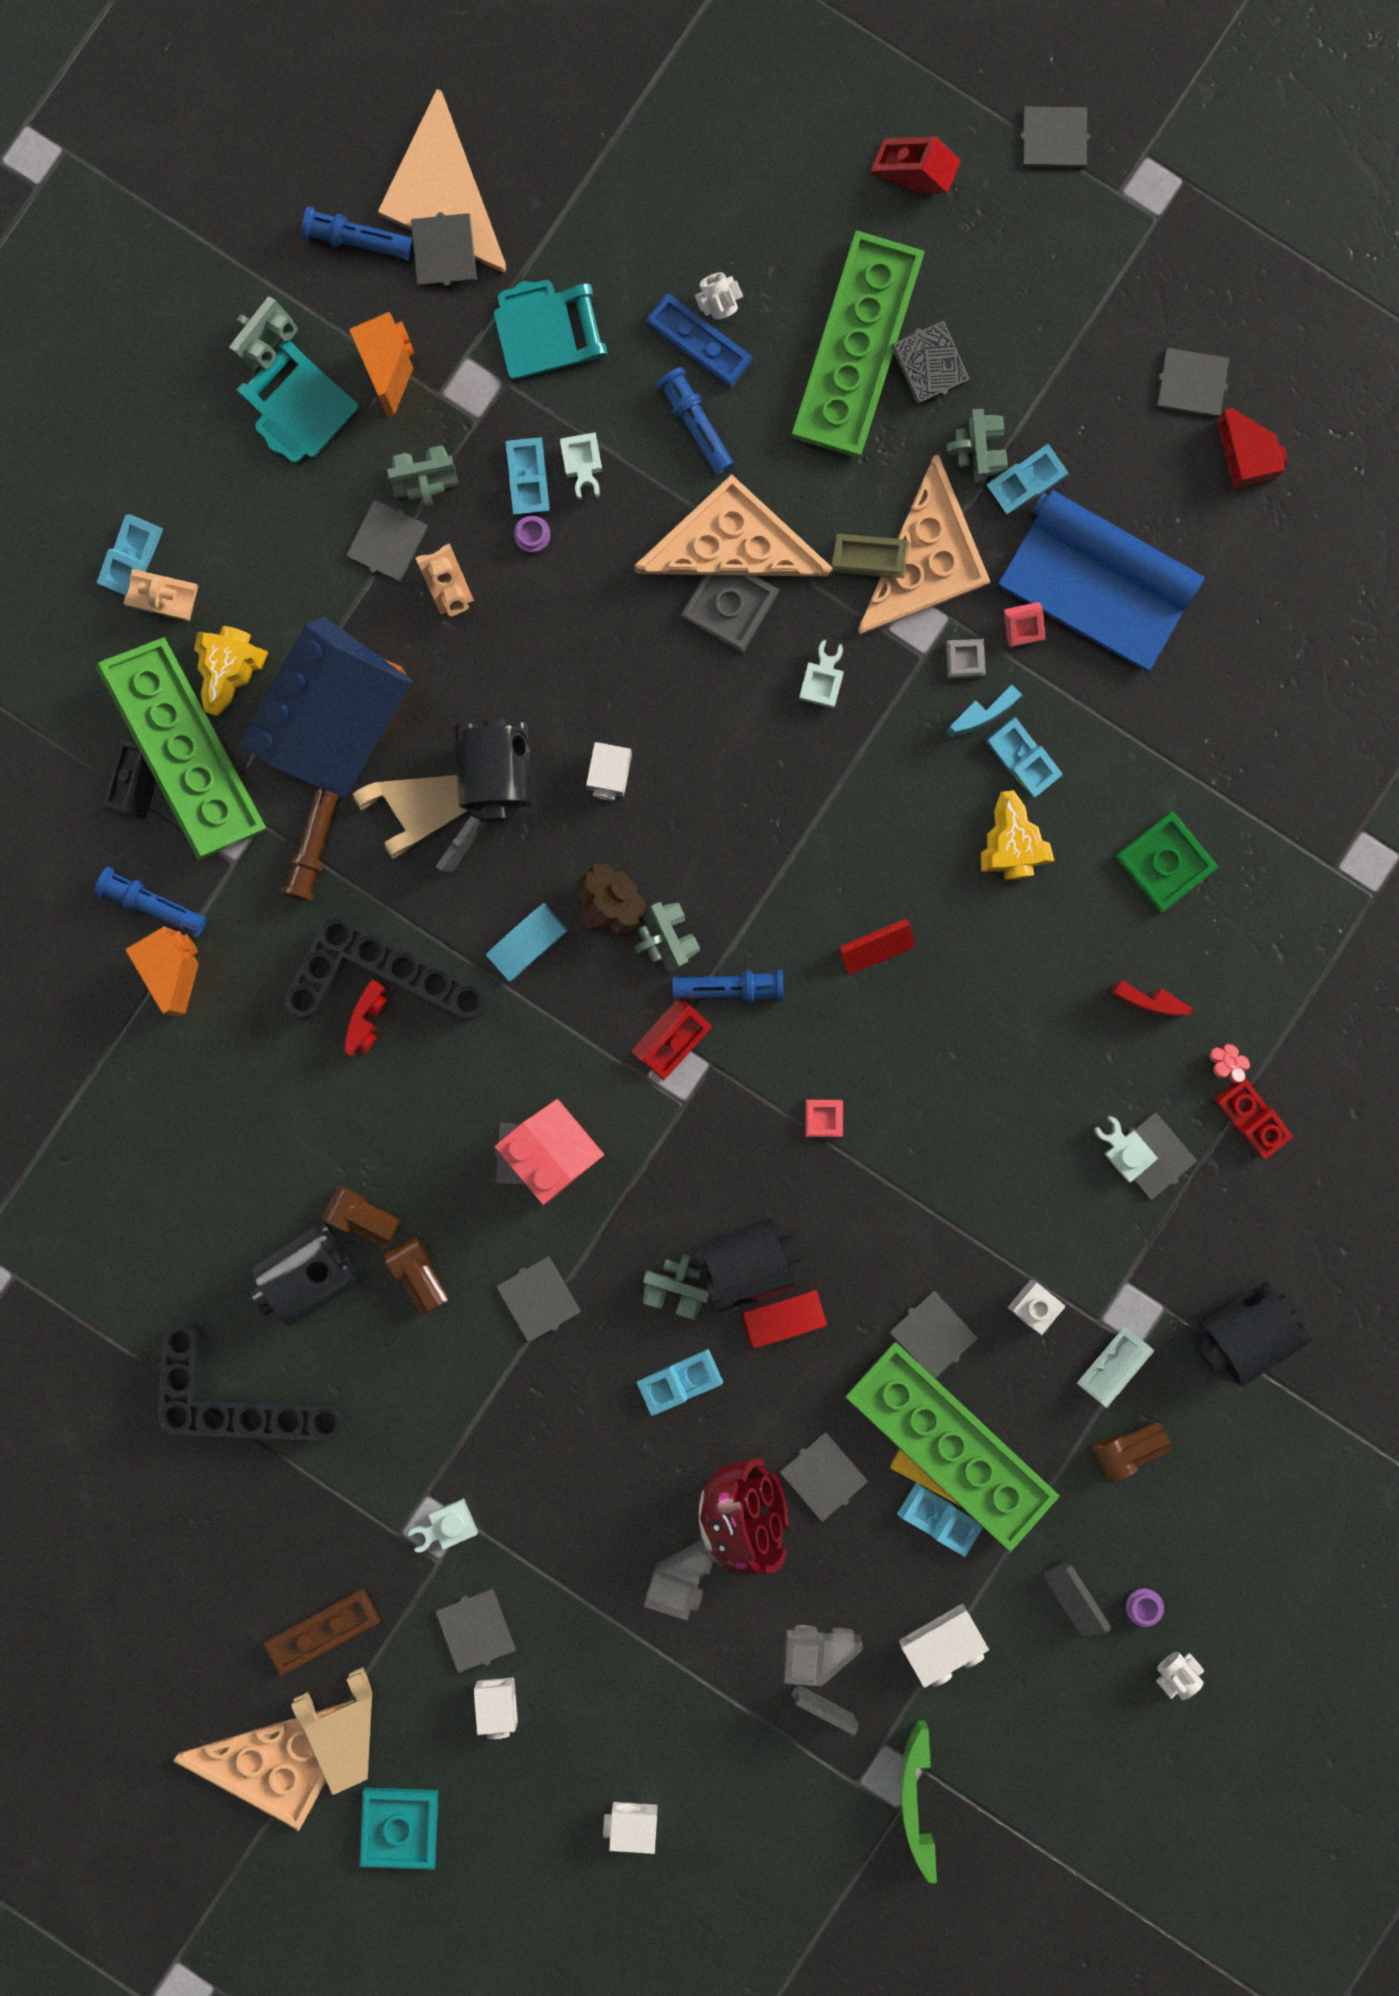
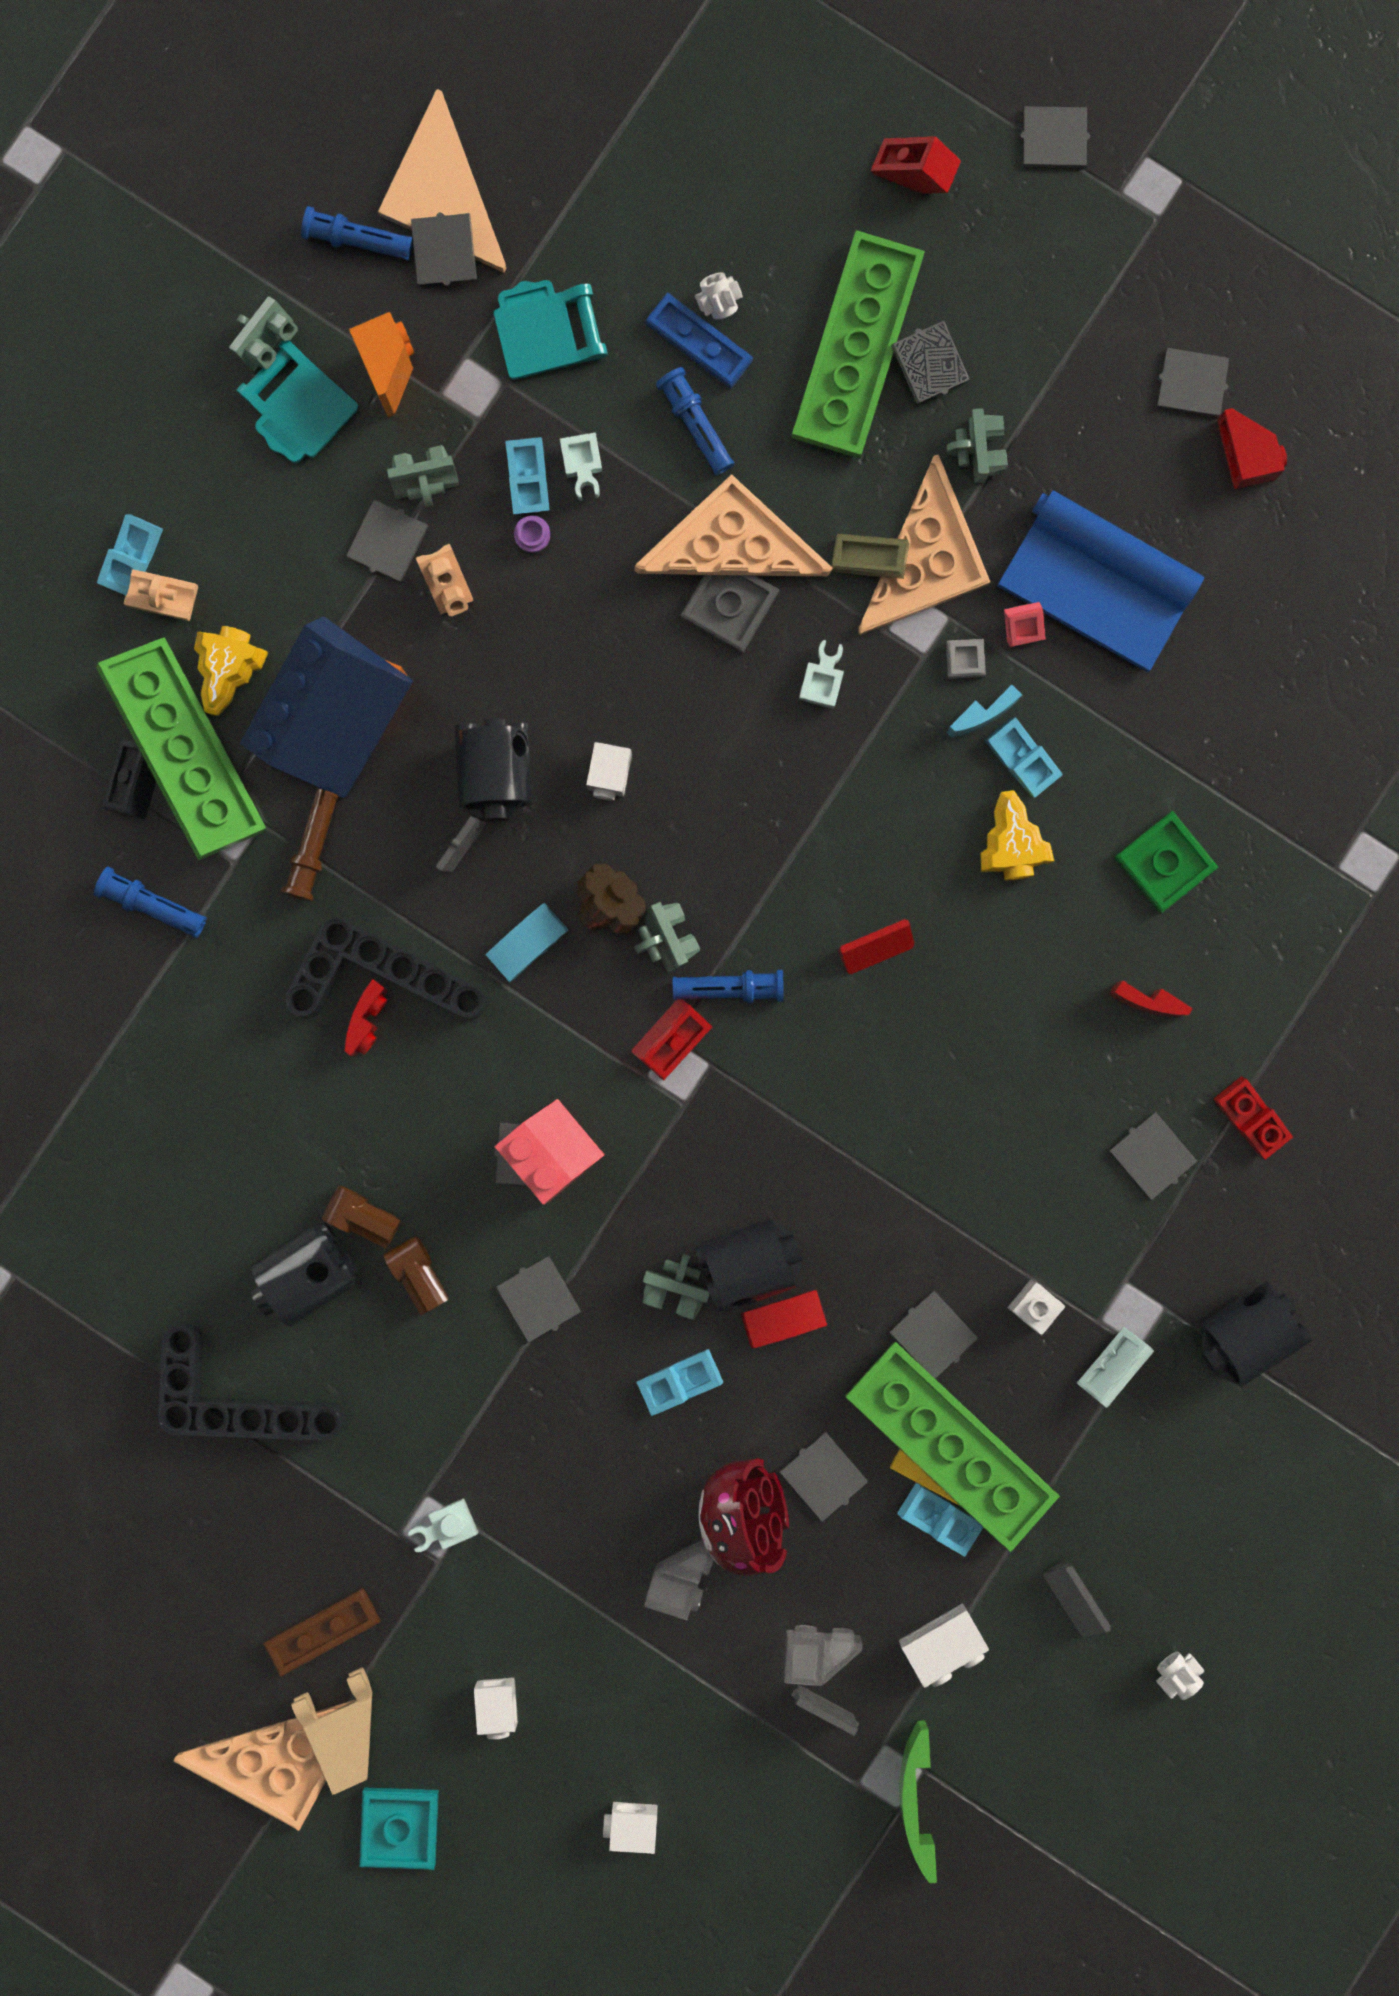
(167, 968): orange slope -> none
(418, 804): tan flag -> none
(475, 1630): dark grey piece -> none
(824, 1118): coral tile -> none
(1028, 479): medium azure slope -> none
(1122, 1455): reddish brown piece -> none
(1128, 1152): light aqua plate -> none
(1144, 1607): medium lavender plate -> none
(1229, 1063): coral plant -> none

